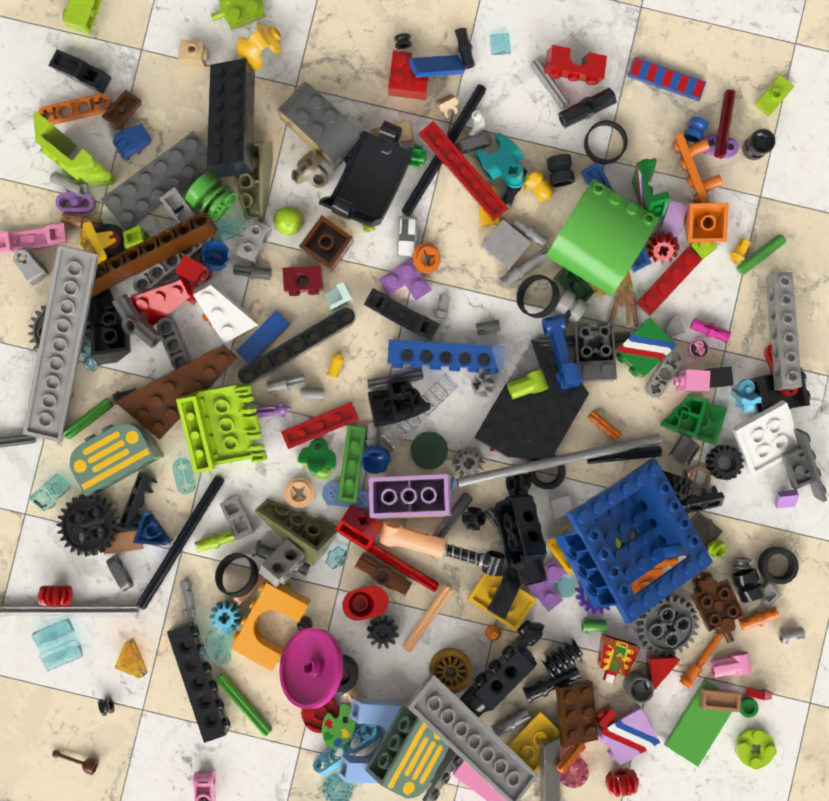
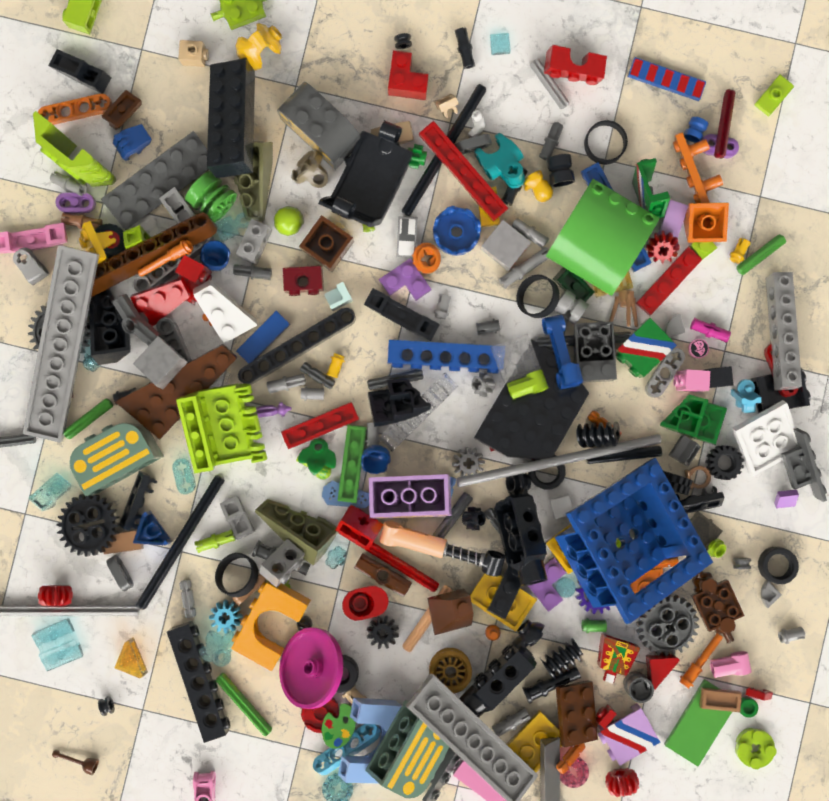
(160, 363): none -> flat silver piece
(176, 252): none -> orange pin
(289, 492): light nougat gear -> none
(317, 375): none -> dark grey axle
(429, 450): clear green tile -> none
(436, 66): blue tile -> none
(450, 611): none -> reddish brown slope
(463, 219): none -> blue plate
(551, 140): none -> dark grey axle
(597, 103): black piece -> none
(598, 436): none -> black piece
(751, 591): black wheel -> none
(758, 144): black wheel -> none
(759, 618): orange pin -> none

